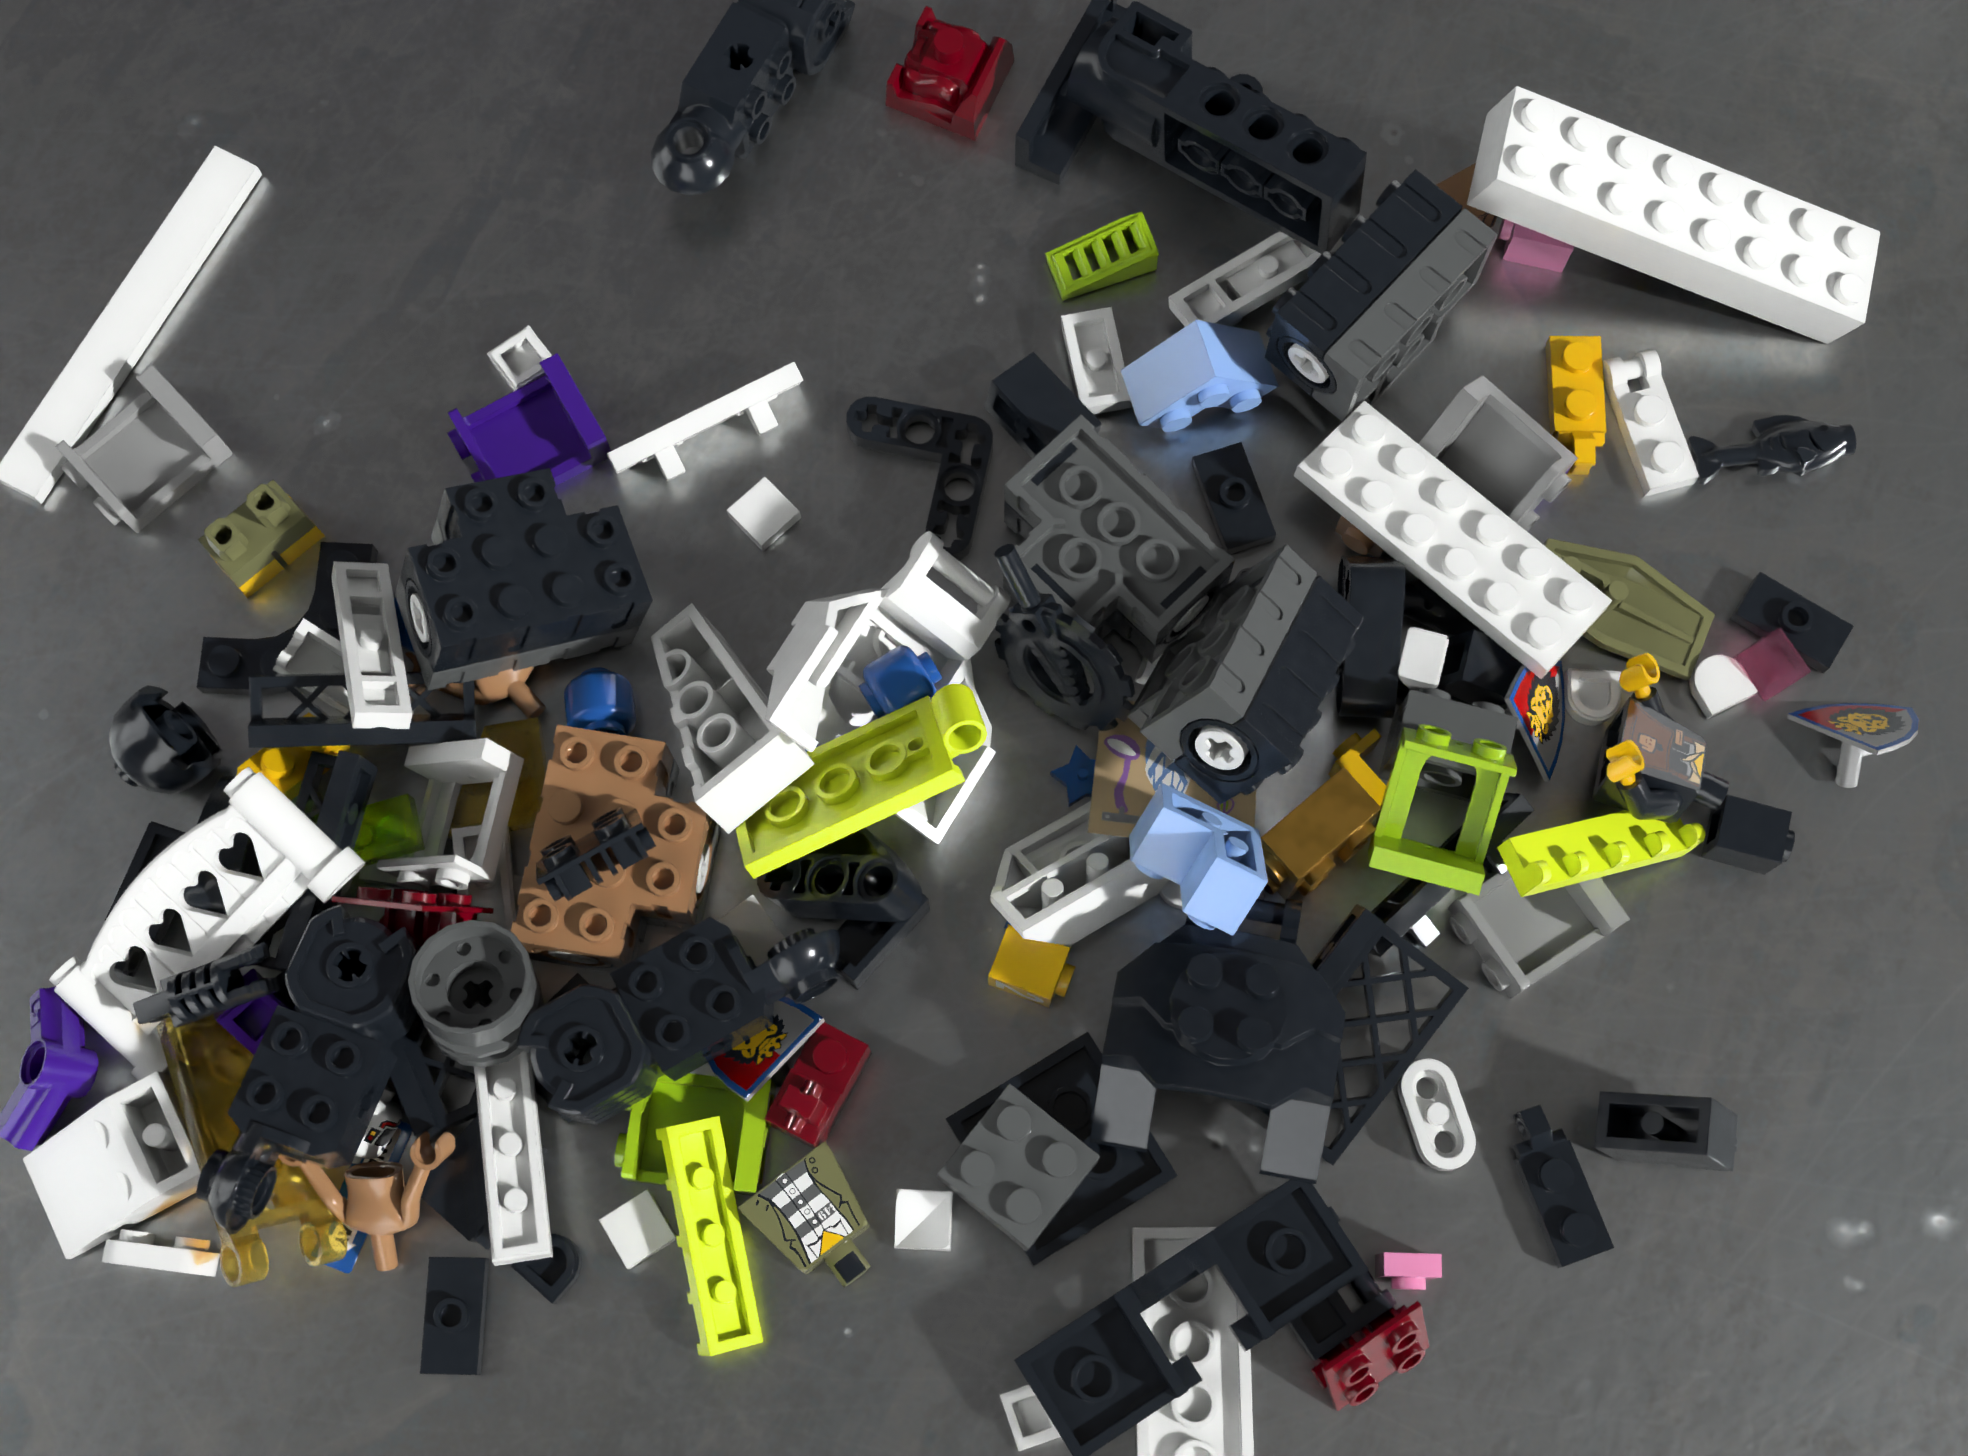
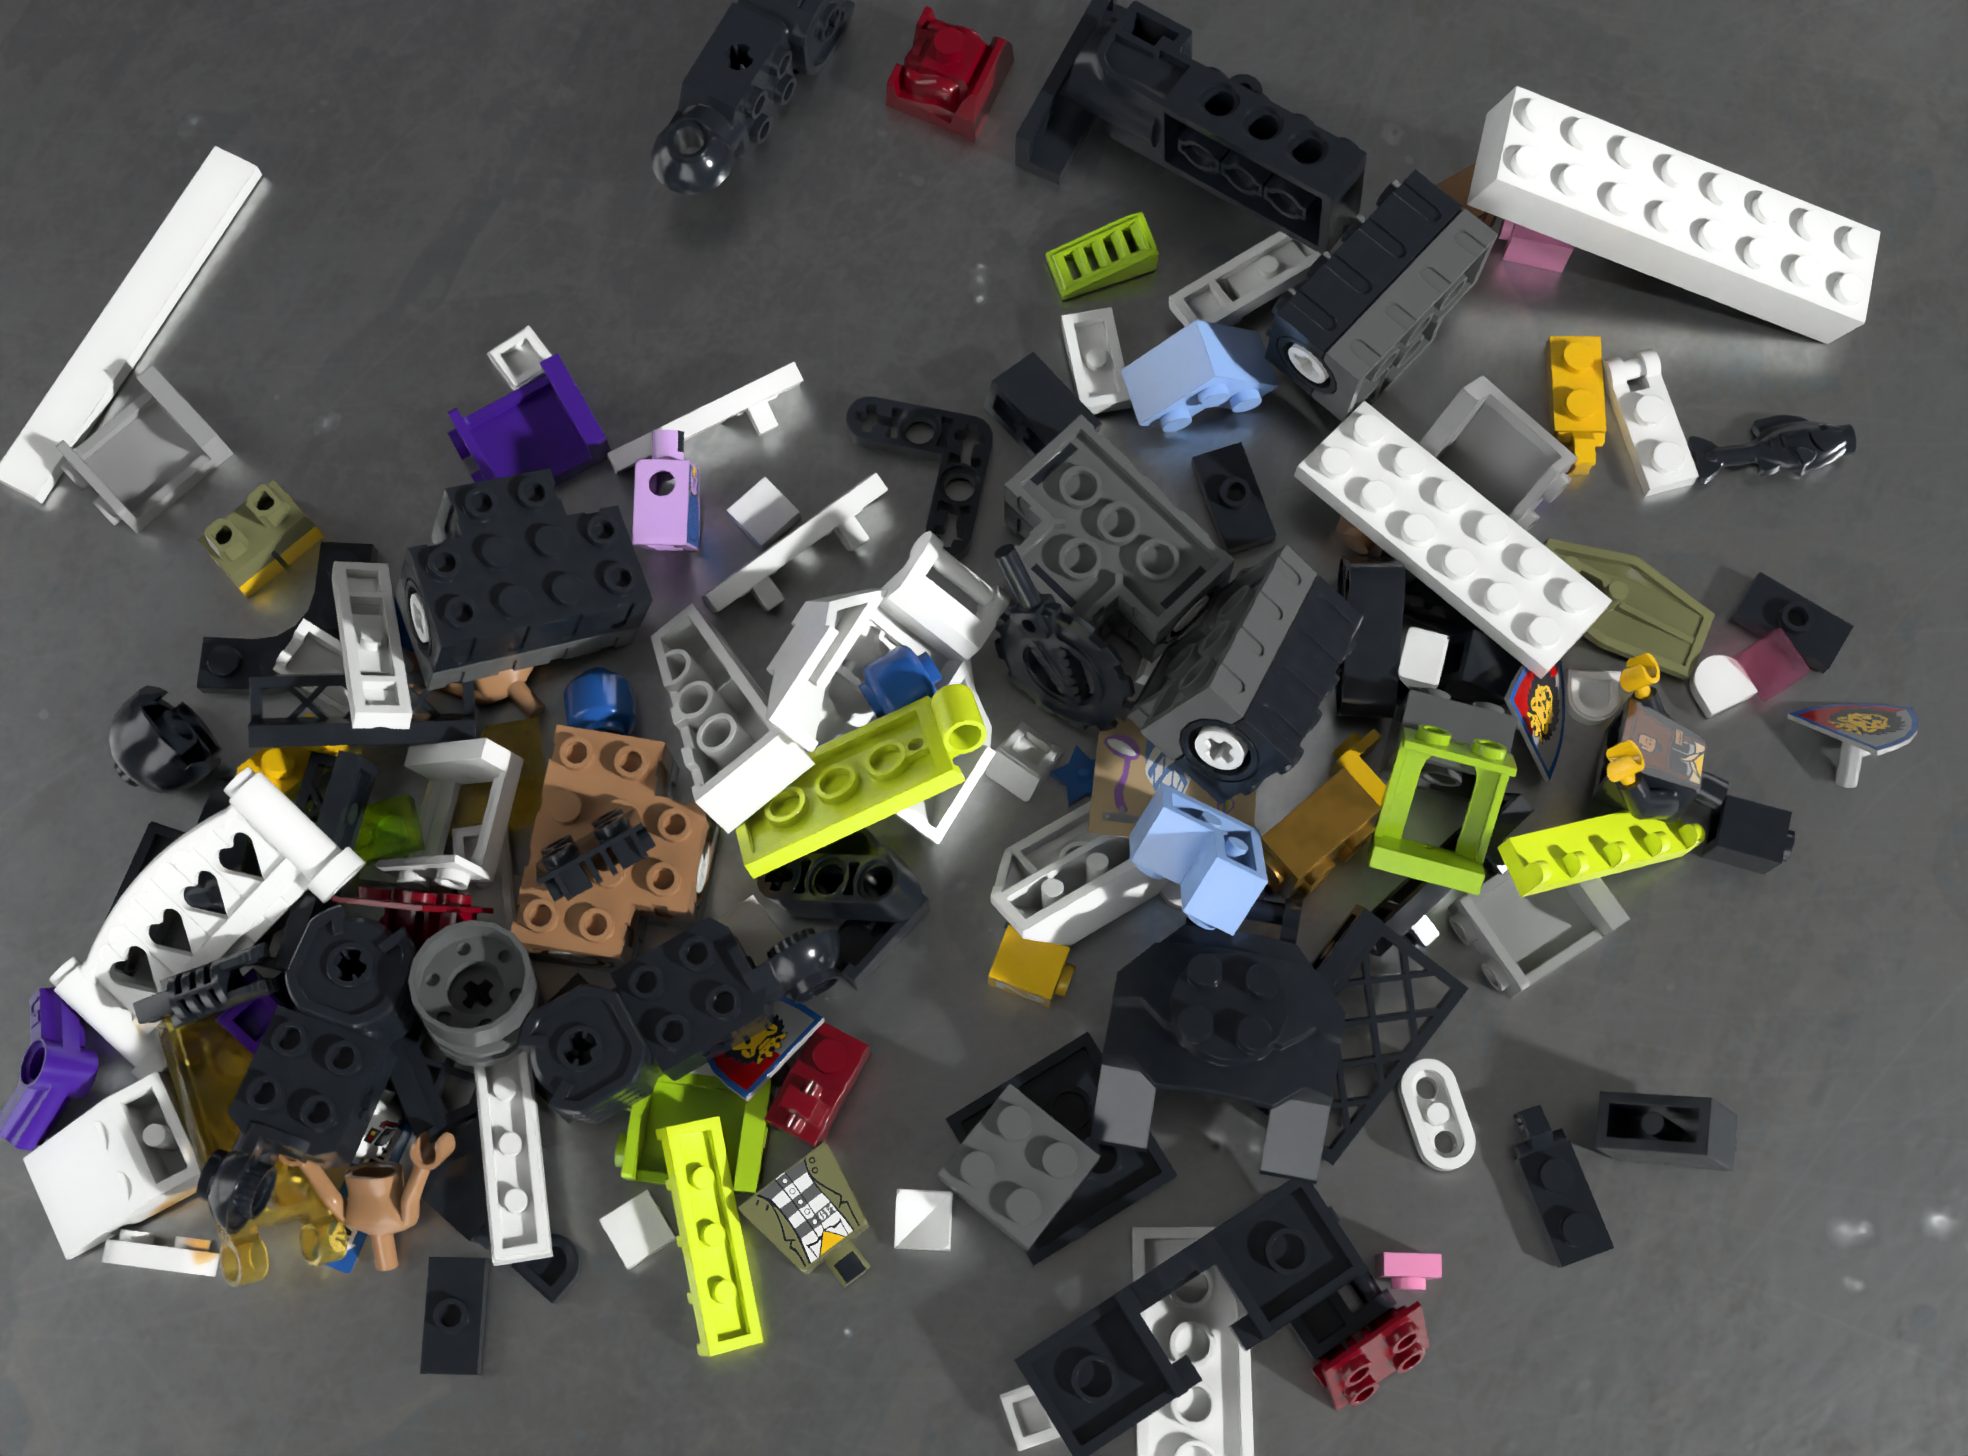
(672, 519): none -> lavender torso
(836, 516): none -> white hinge
(1023, 761): none -> white slope

